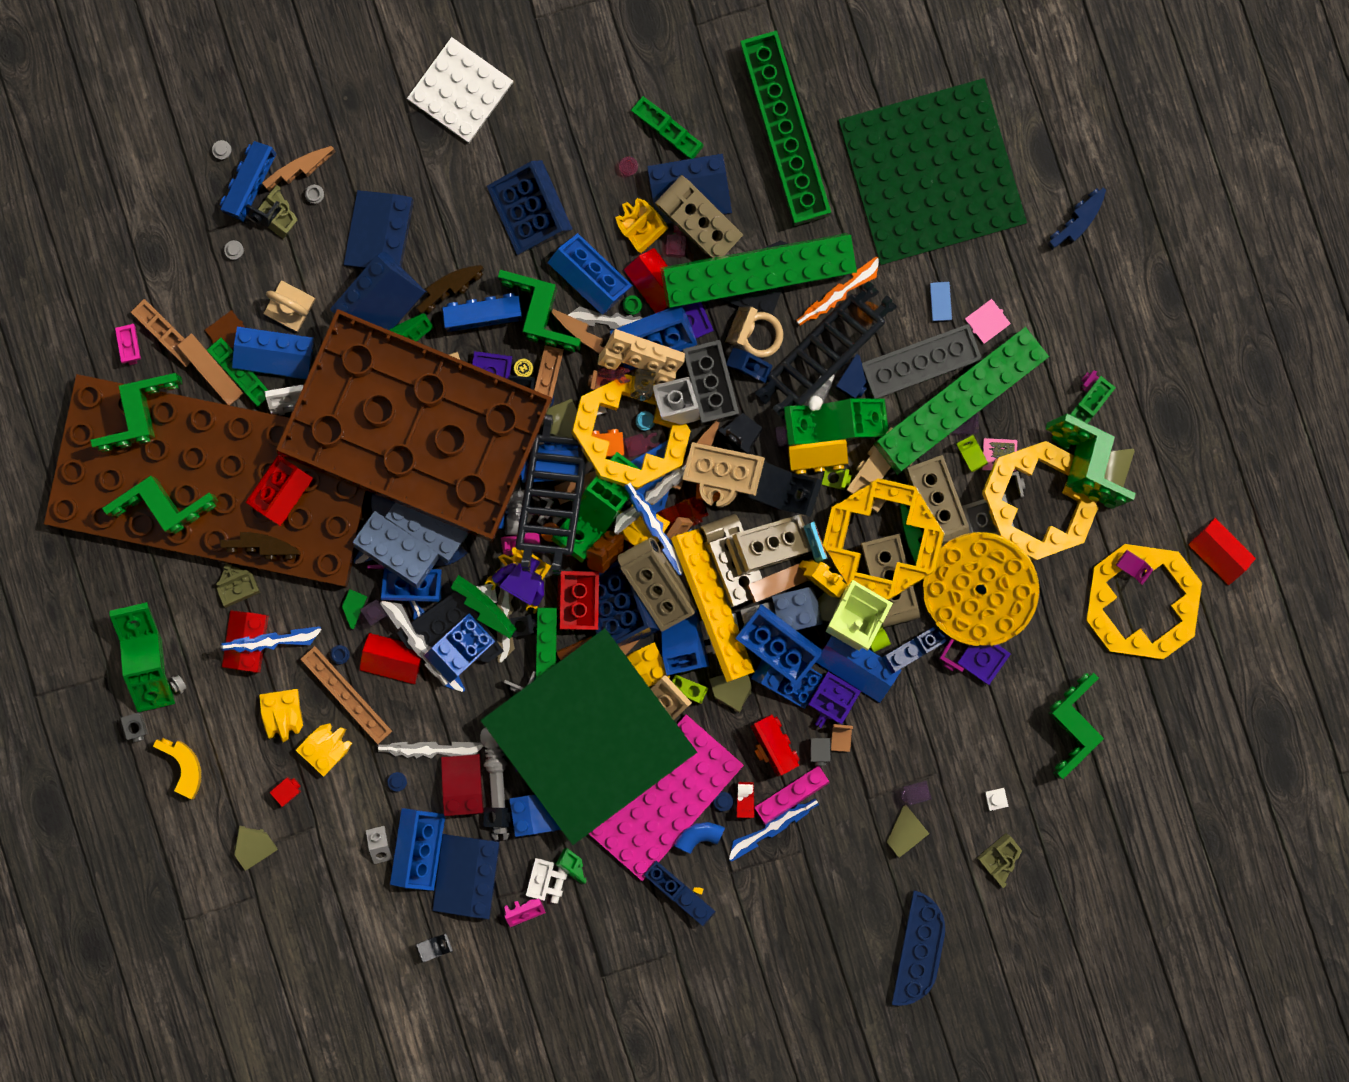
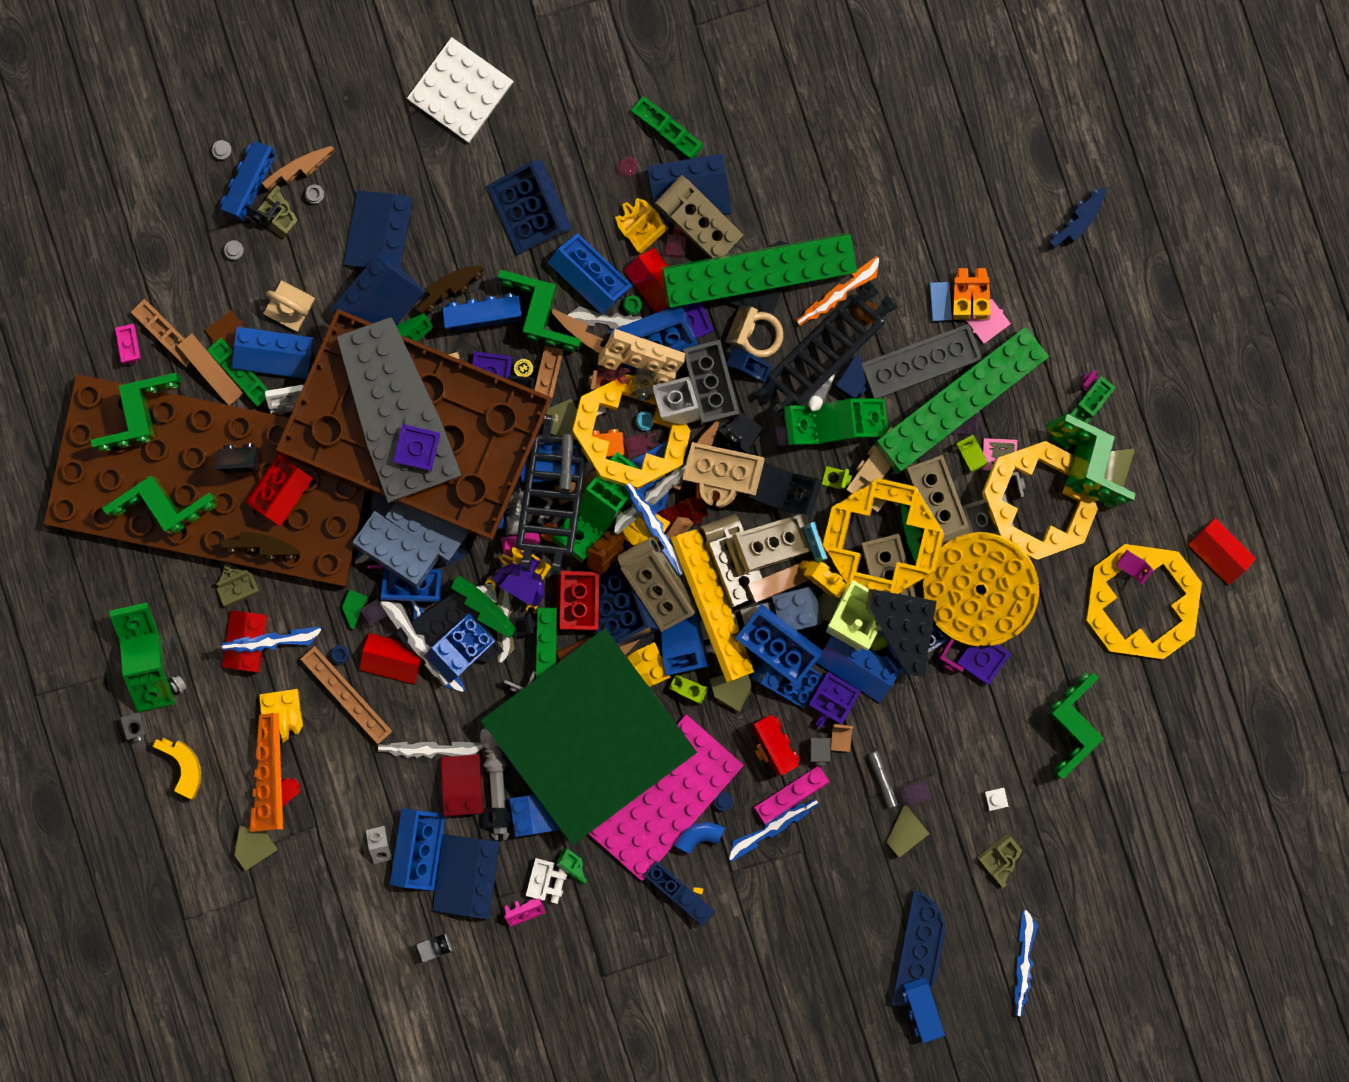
(238, 459): none -> black slope
(268, 793): none -> orange wing
(324, 748): yellow plate -> none
(389, 395): none -> dark grey wing
(397, 781): dark blue plate -> none
(417, 447): none -> dark purple plate
(565, 475): none -> dark grey piece
(670, 697): tan plate -> none
(745, 800): red leg -> none
(785, 128): green brick -> none
(818, 456): yellow slope -> none
(878, 768): none -> dark grey piece
(905, 625): none -> black plate
(923, 1010): none -> blue brick
(932, 171): dark green baseplate -> none
(971, 288): none -> hips
(1024, 964): none -> blue sword

